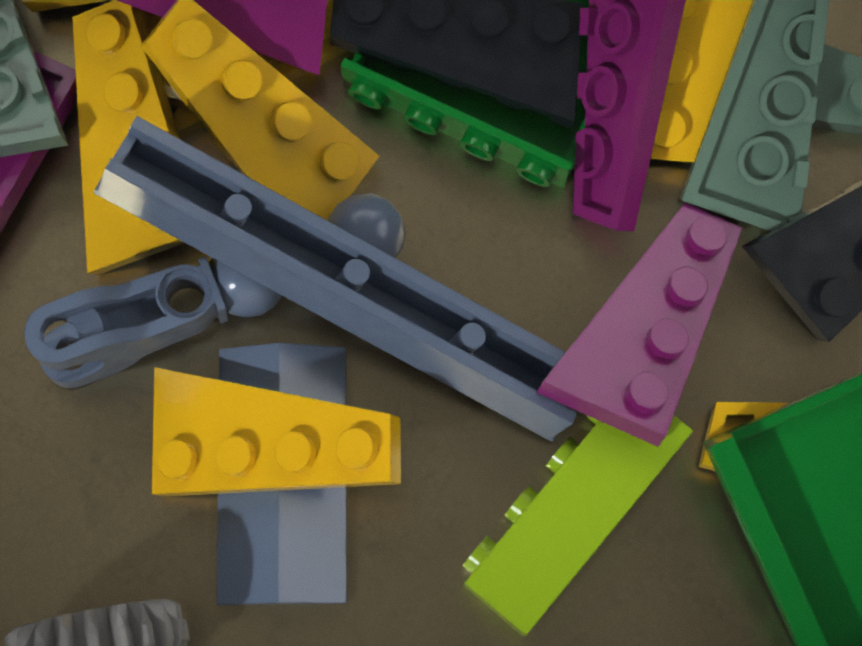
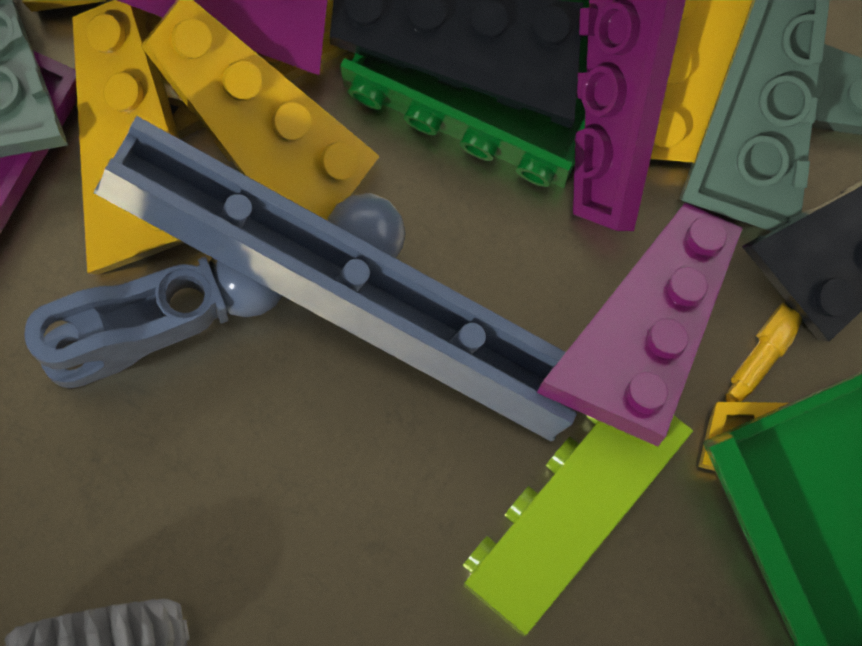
(255, 439): yellow wing -> none
(284, 541): sand blue slope -> none
(773, 343): none -> yellow piece

